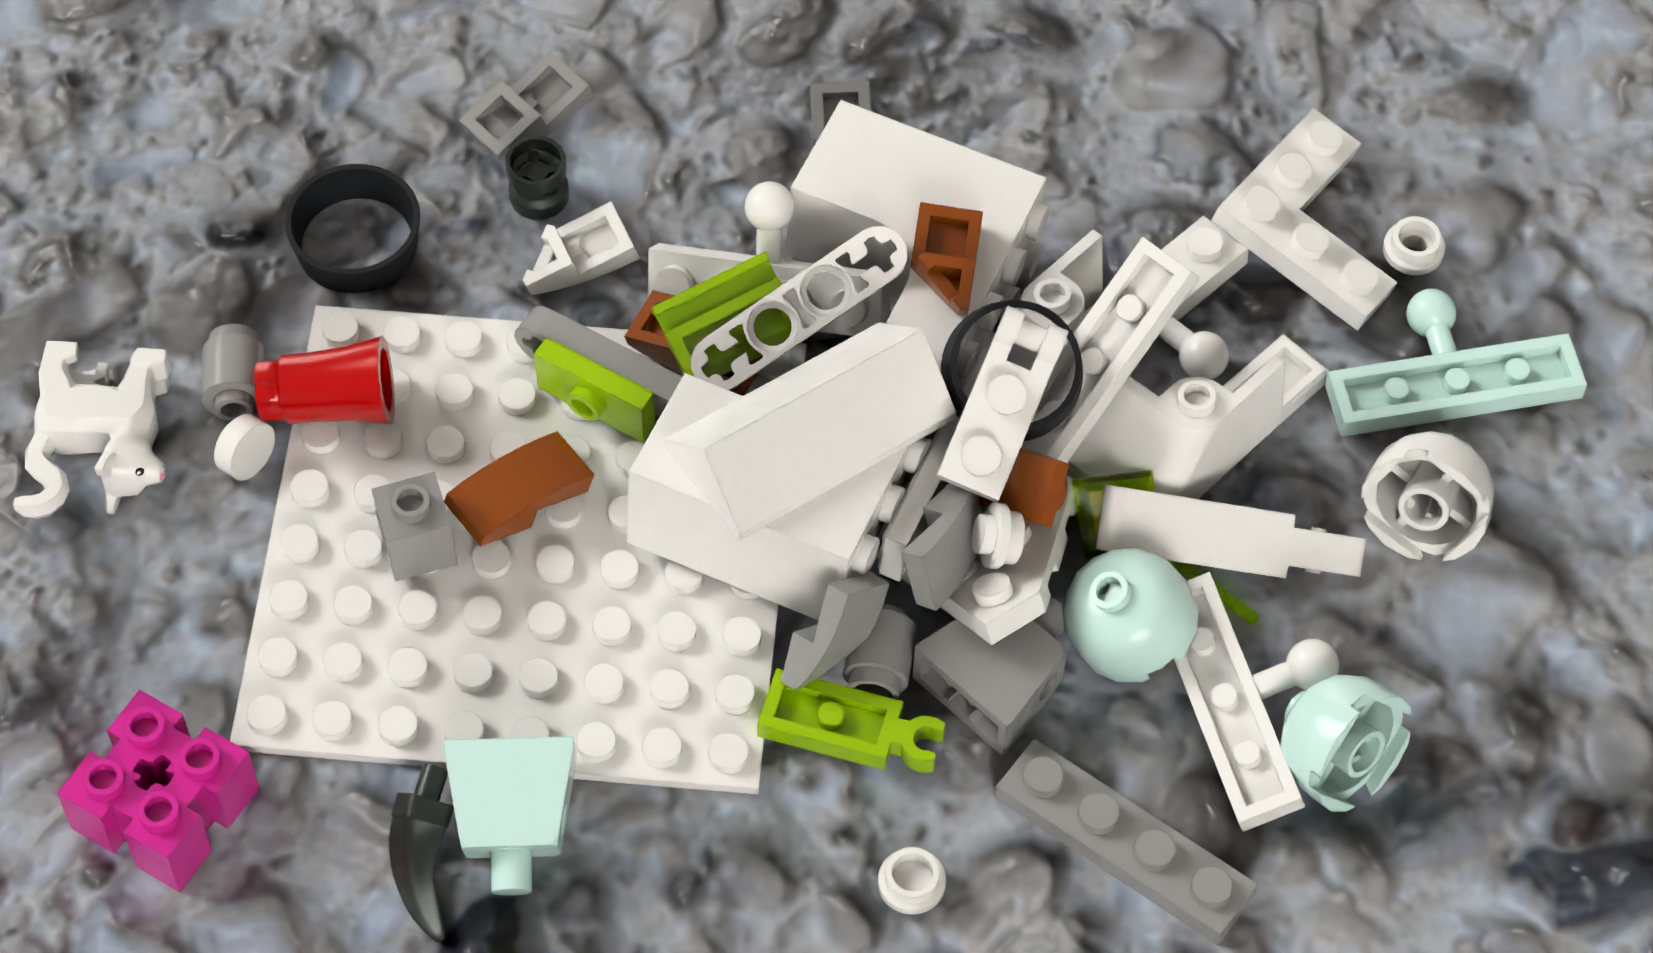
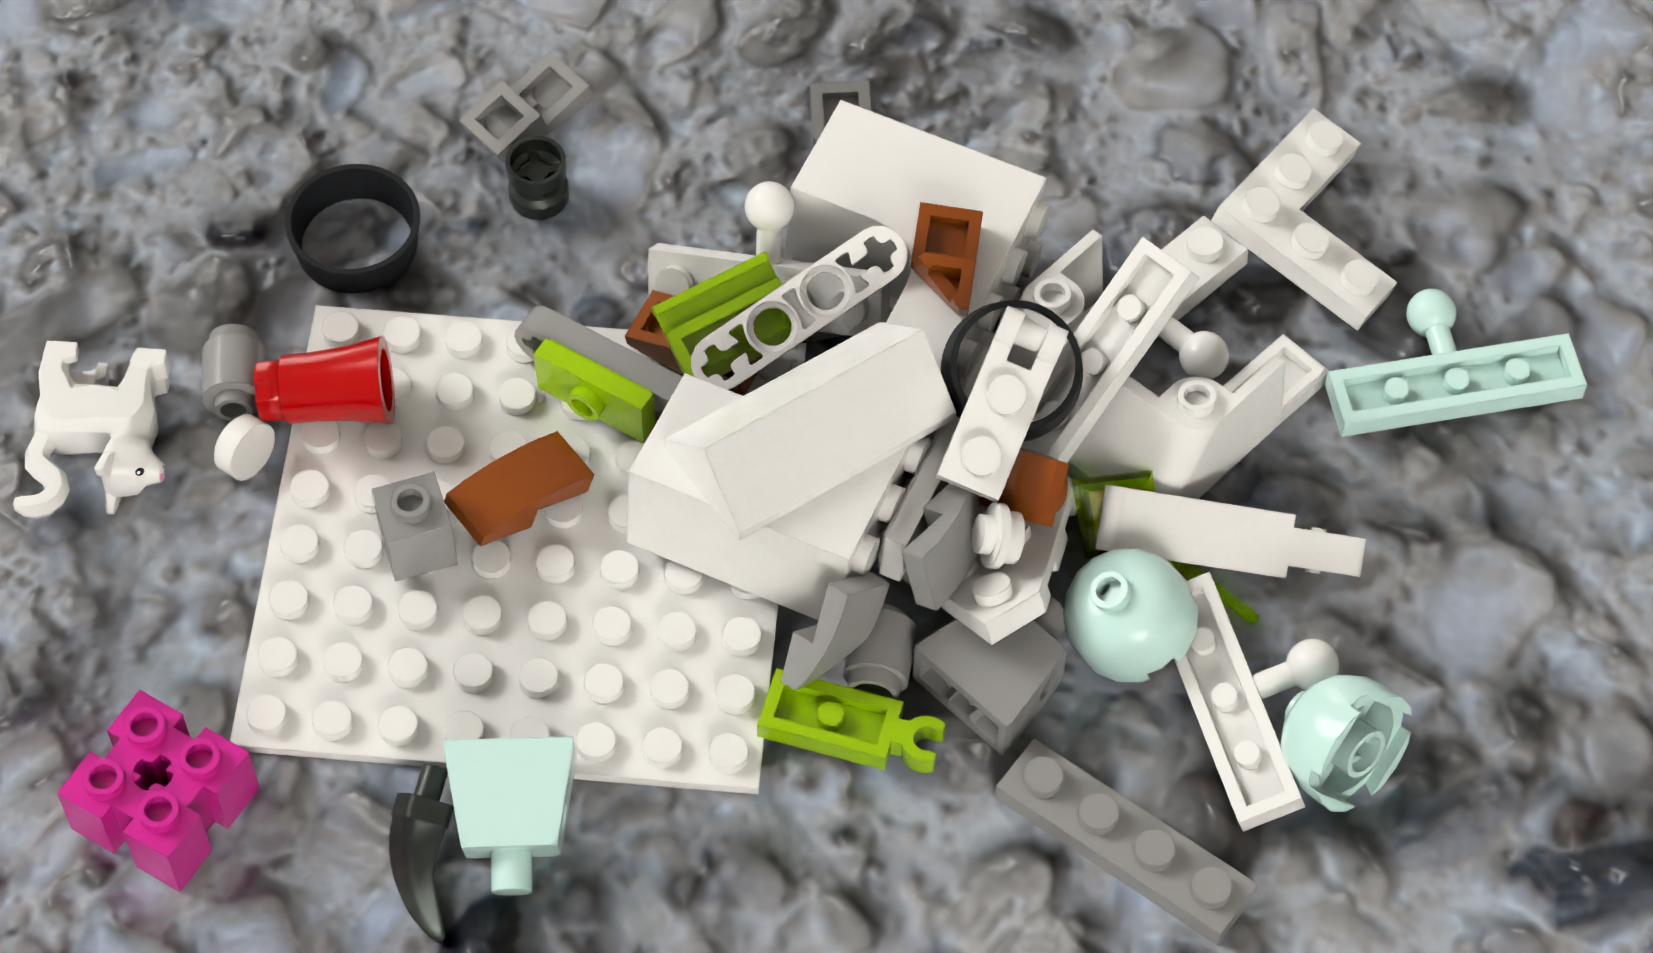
(581, 251): white slope -> none
(911, 880): white plate -> none
(1414, 233): white plate -> none
(1429, 496): white cylinder -> none

